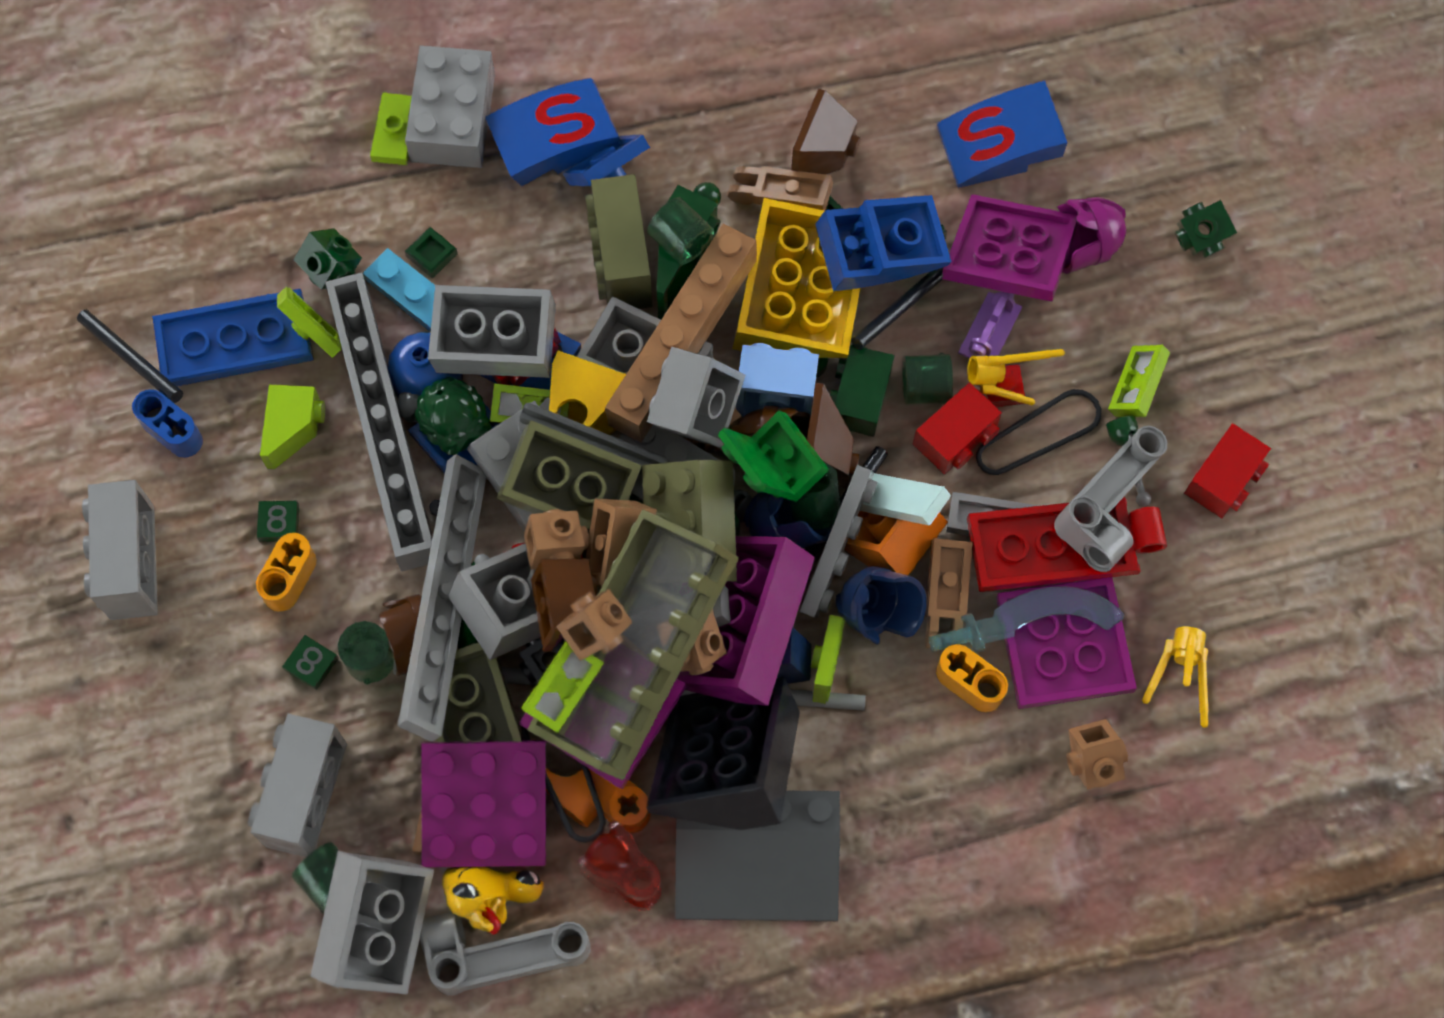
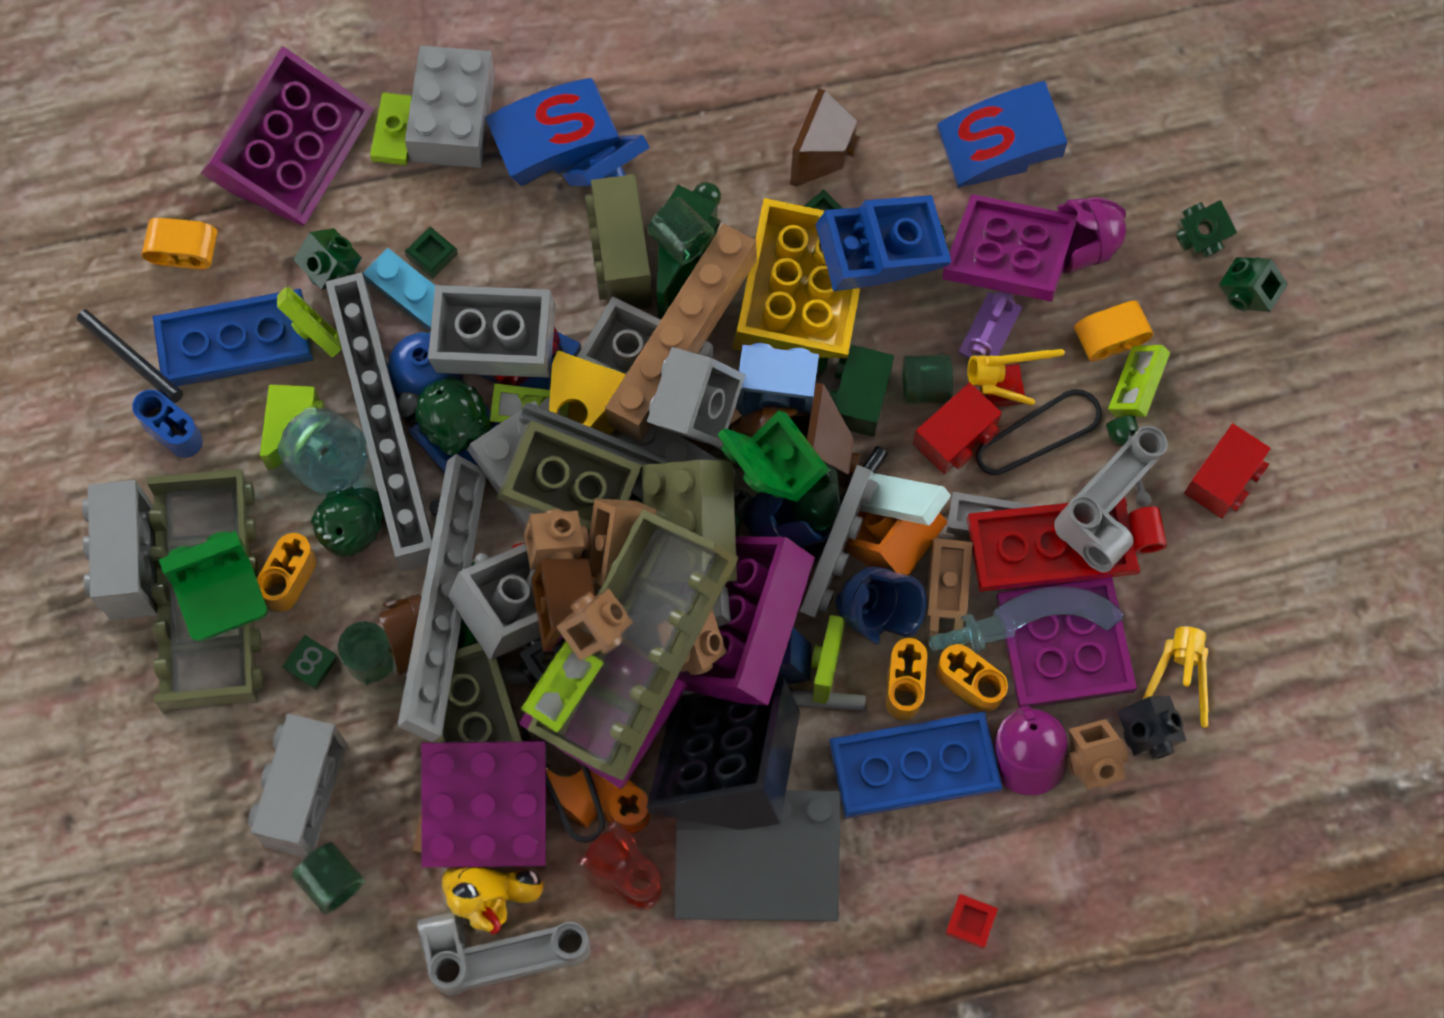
(179, 243): none -> light orange beam
(215, 585): none -> green bracket
(223, 667): none -> window
(277, 519): dark green tile -> none
(288, 138): none -> magenta slope
(305, 439): none -> clear light blue brick
(355, 512): none -> dark green hair
(372, 923): light grey brick -> none
(780, 185): medium nougat hinge -> none
(897, 308): black bar -> none
(913, 683): none -> light orange beam
(915, 765): none -> blue piece
(971, 921): none -> red plate
(1027, 758): none -> magenta helmet
(1113, 330): none -> light orange beam
(1152, 727): none -> black brick
(1253, 284): none -> dark green brick

